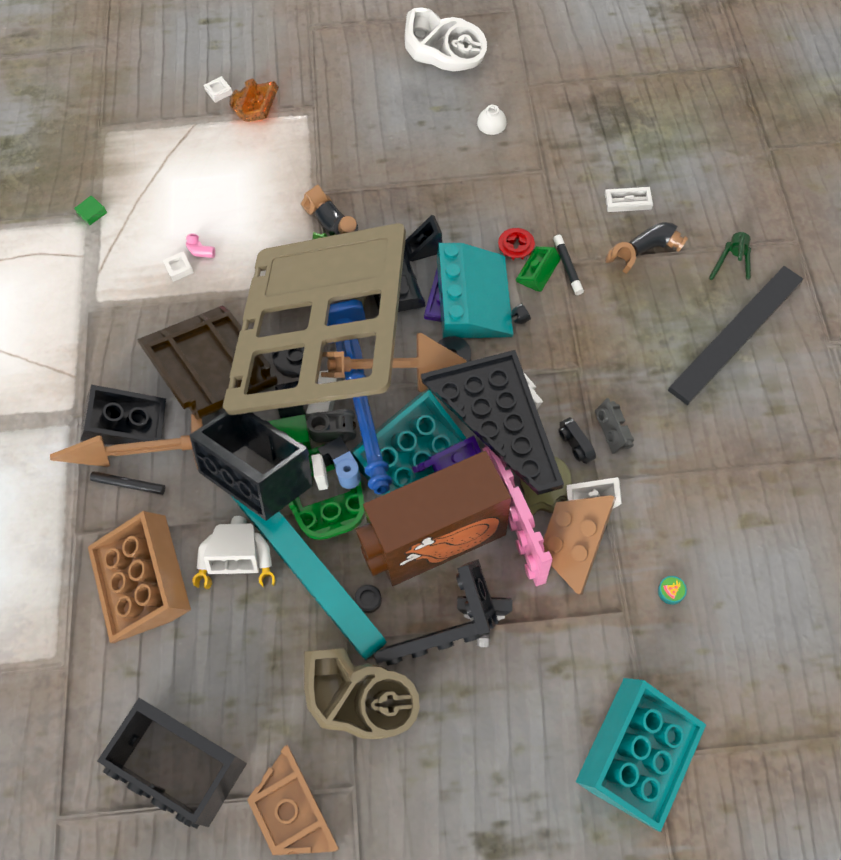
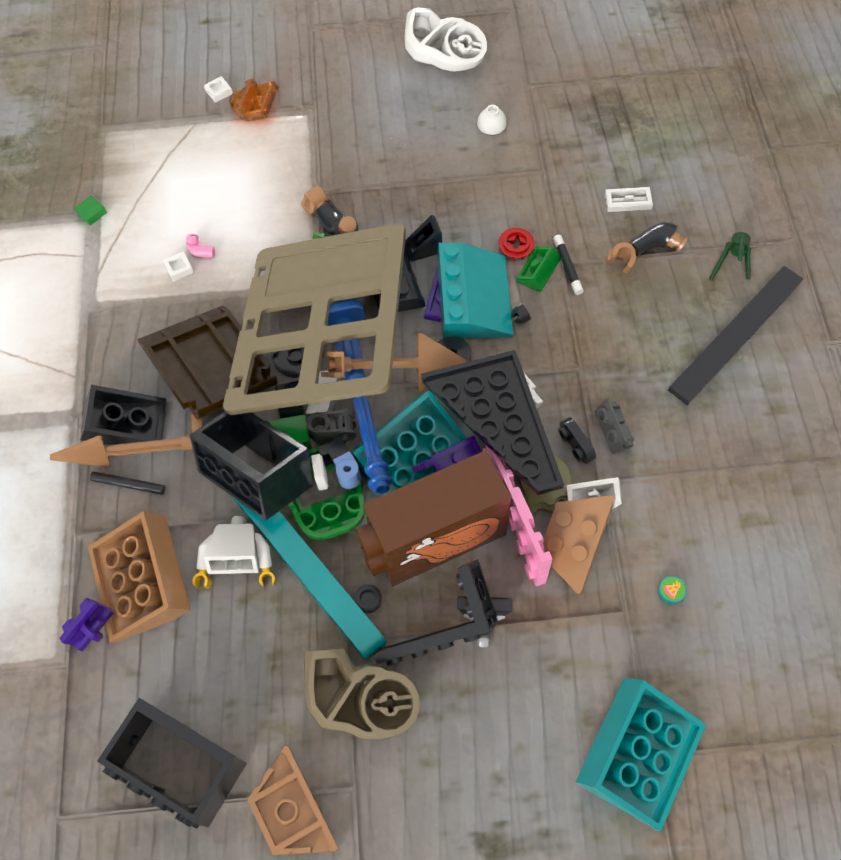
(87, 624): none -> dark purple hips

